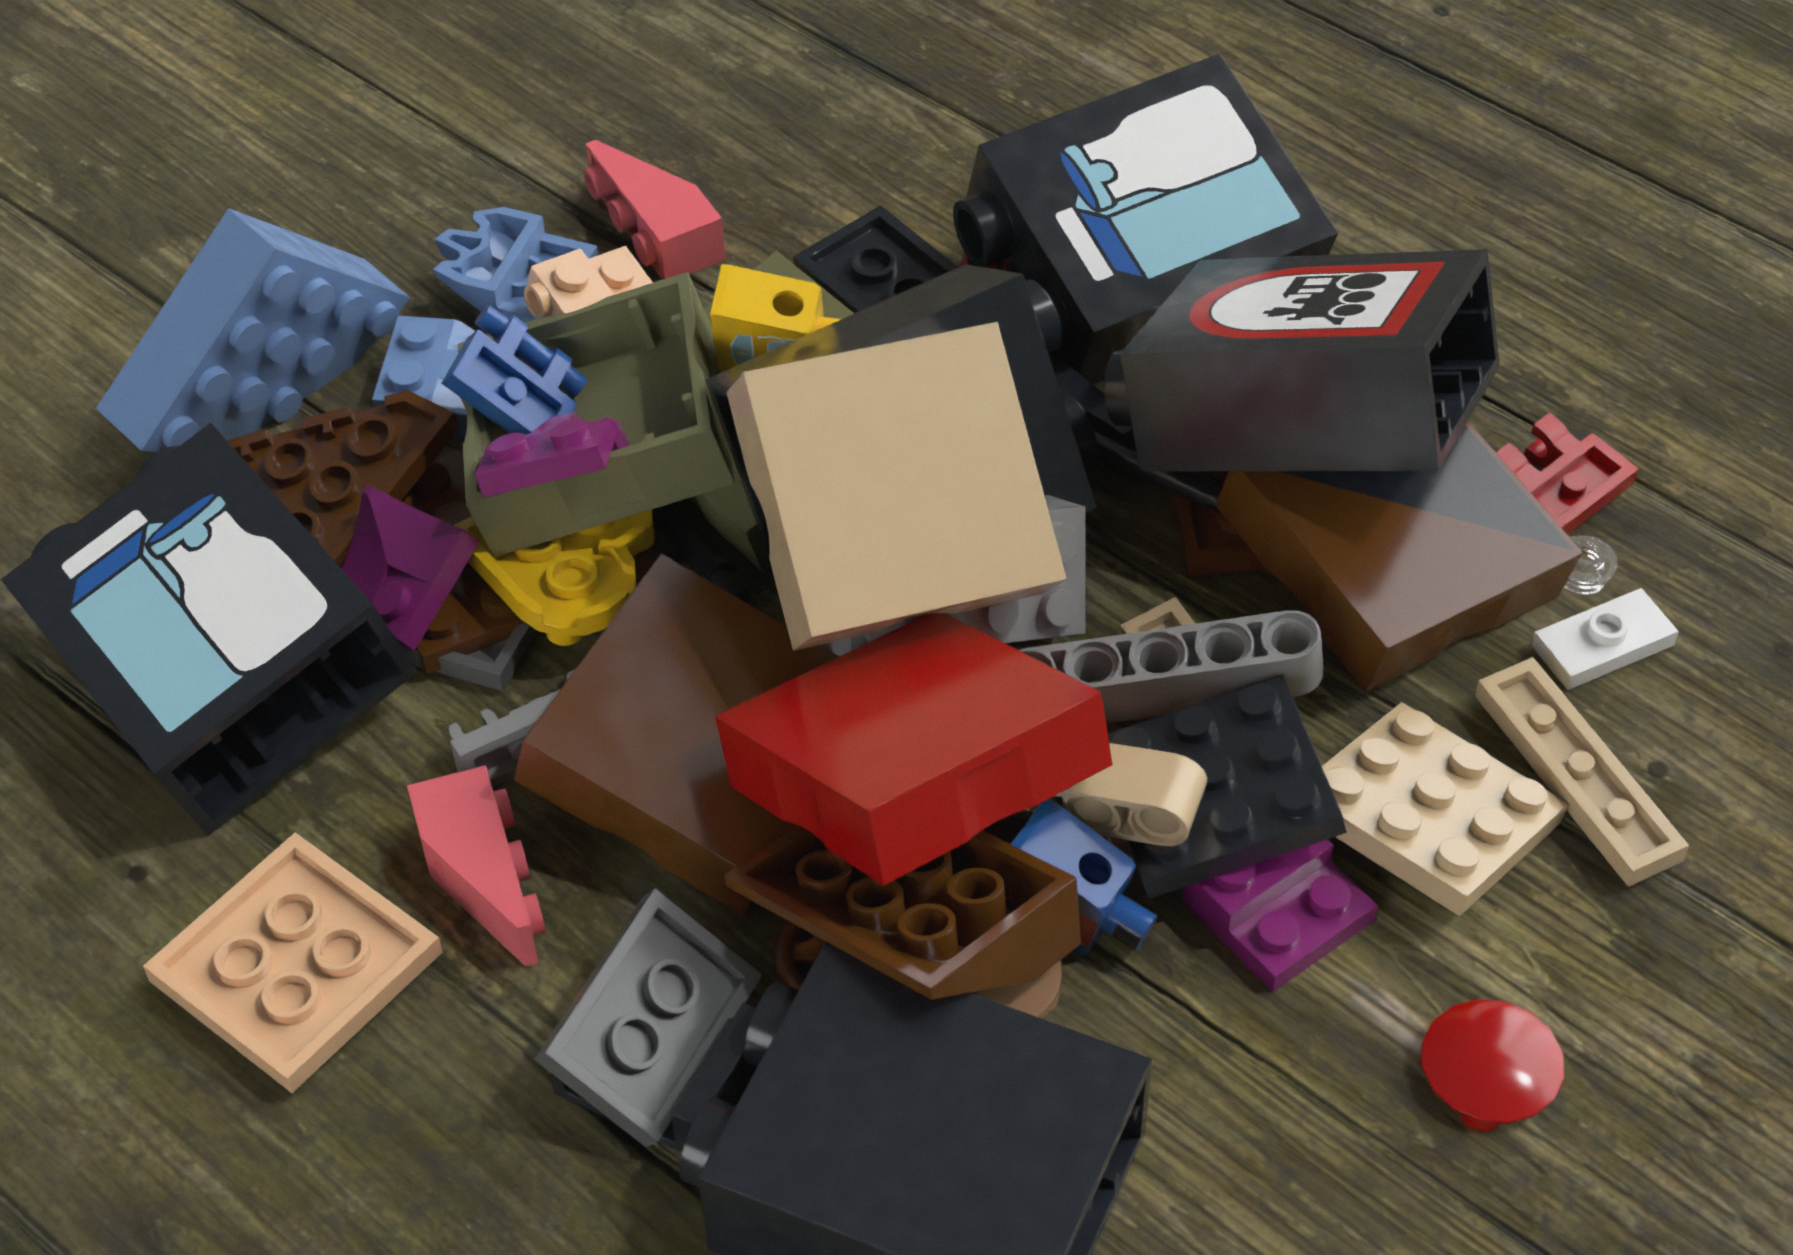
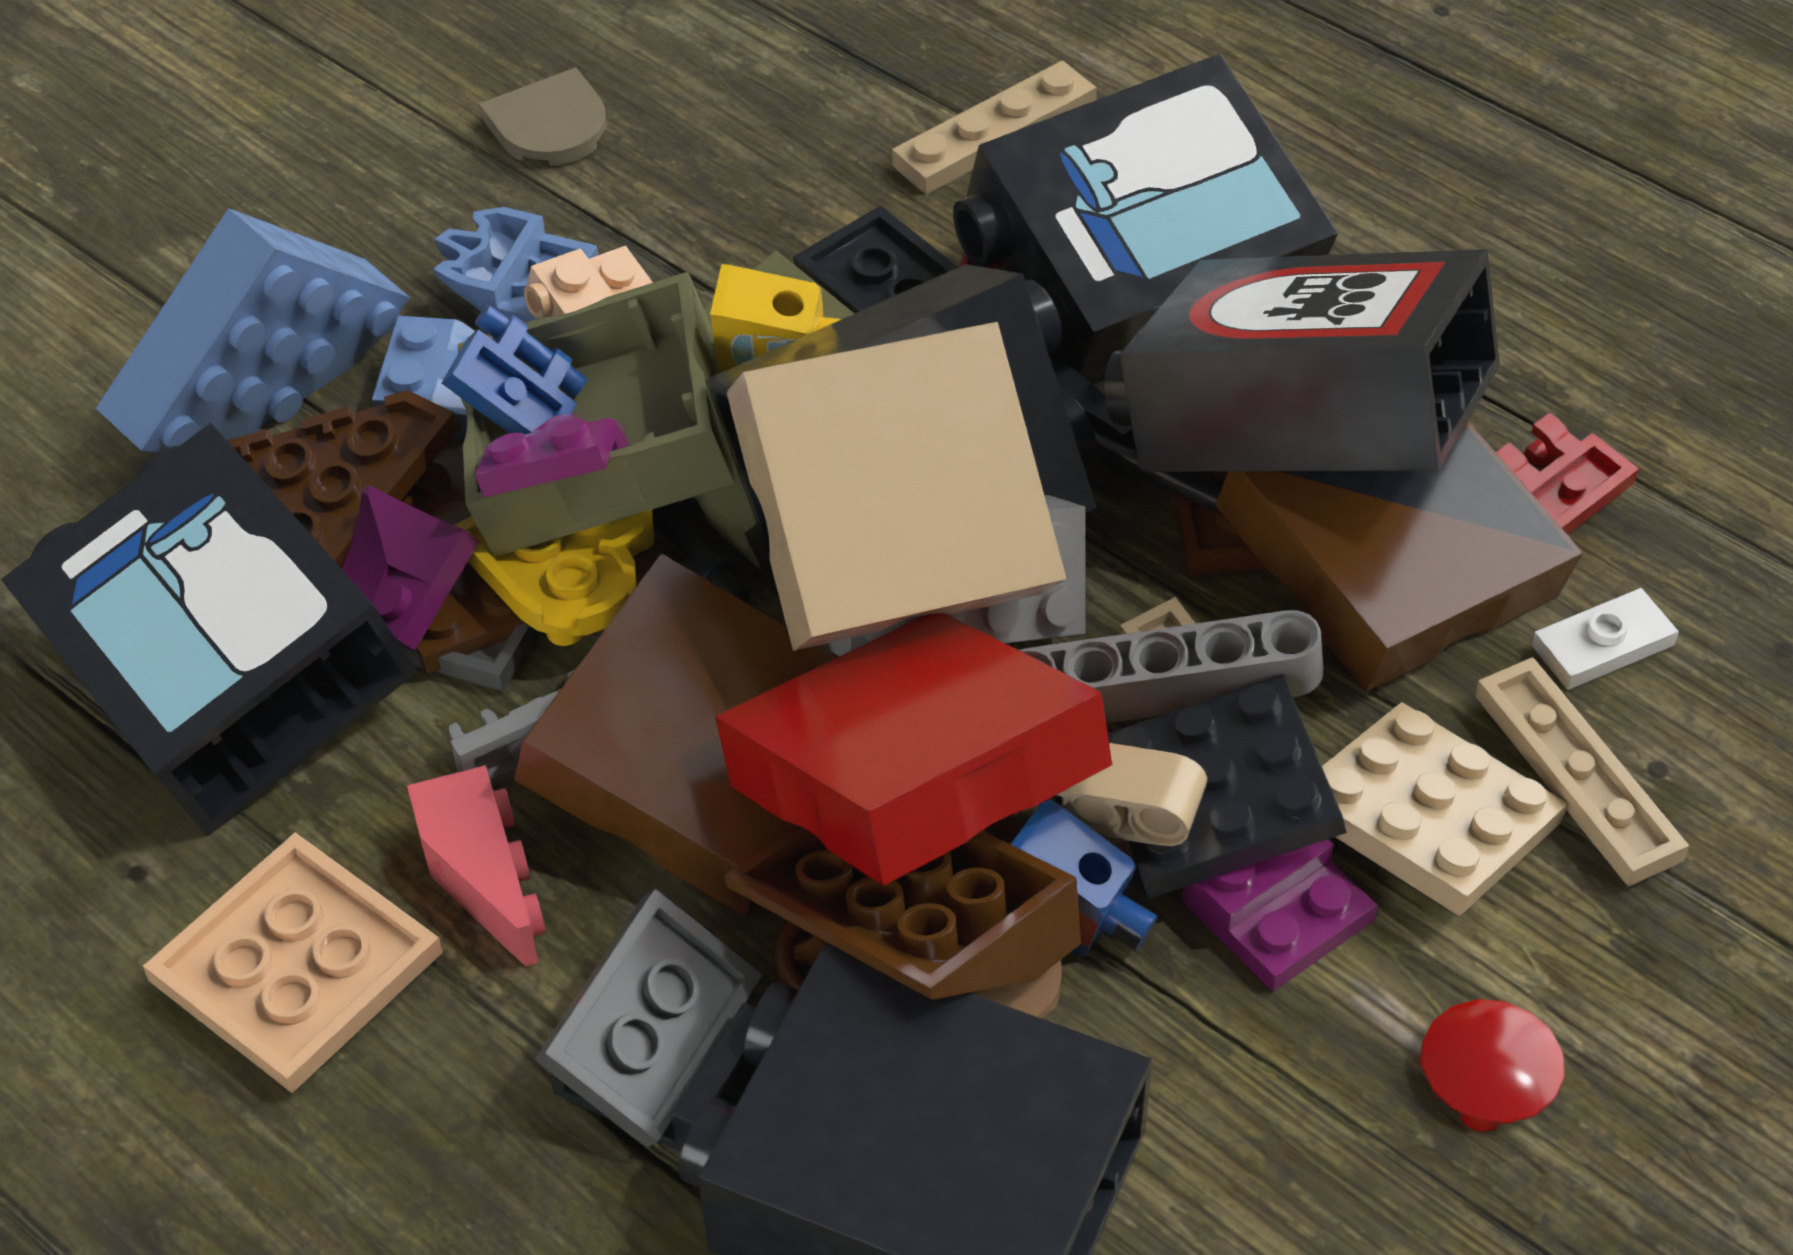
(548, 119): none -> dark tan tile
(662, 214): coral slope -> none
(952, 146): none -> tan plate
(1594, 567): clear plate -> none

